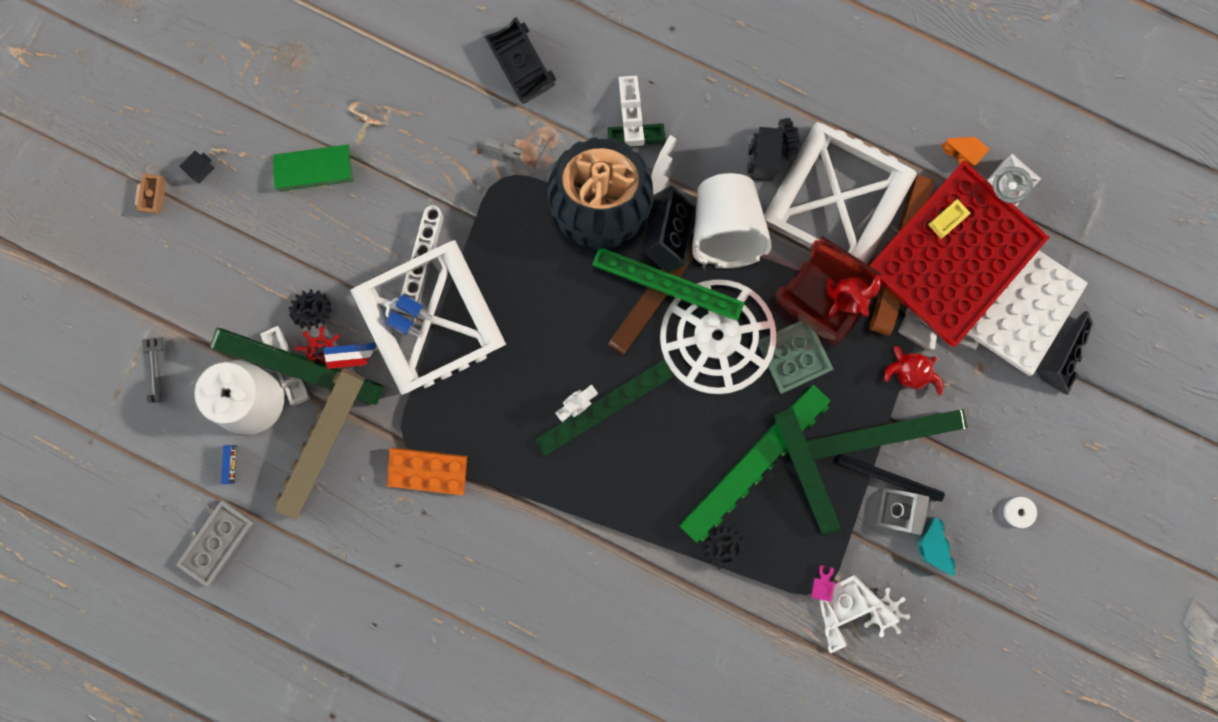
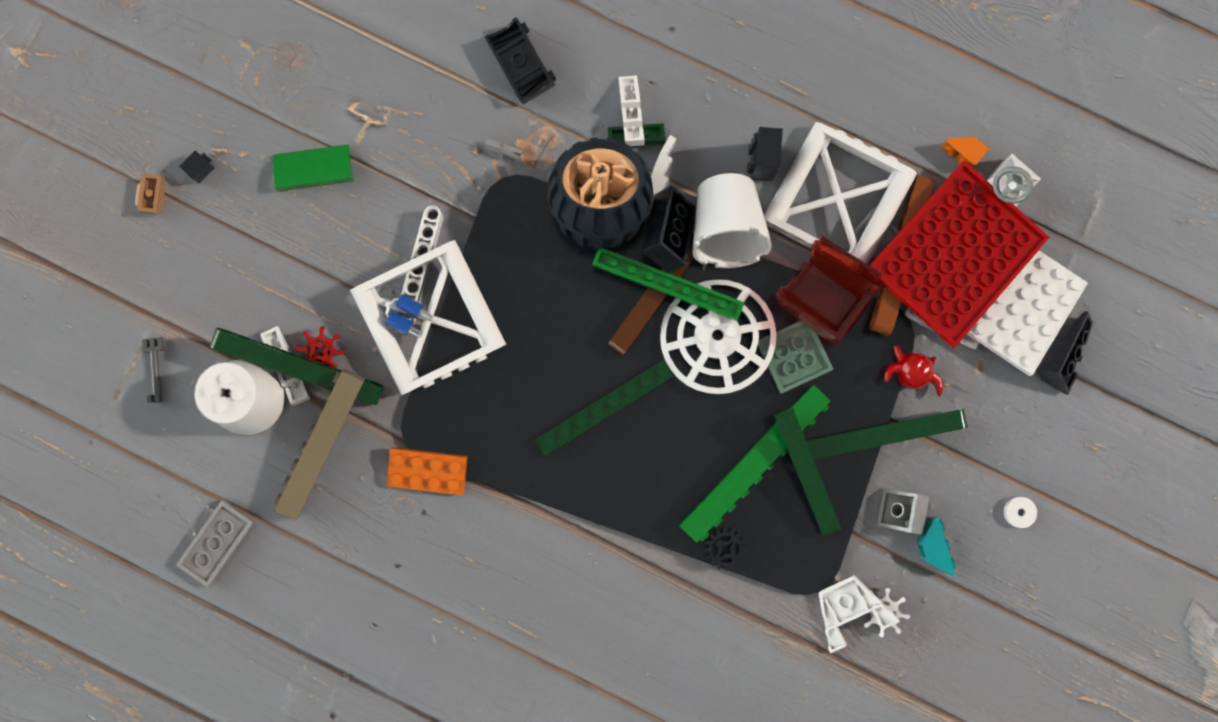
(228, 464): blue tile -> none
(307, 309): black gear -> none
(348, 355): sticker -> none
(576, 403): white gear -> none
(790, 139): black gear -> none
(823, 588): dark pink plate -> none
(852, 295): red piece -> none
(890, 477): black axle -> none
(918, 333): white slope -> none
(949, 219): light yellow tile -> none

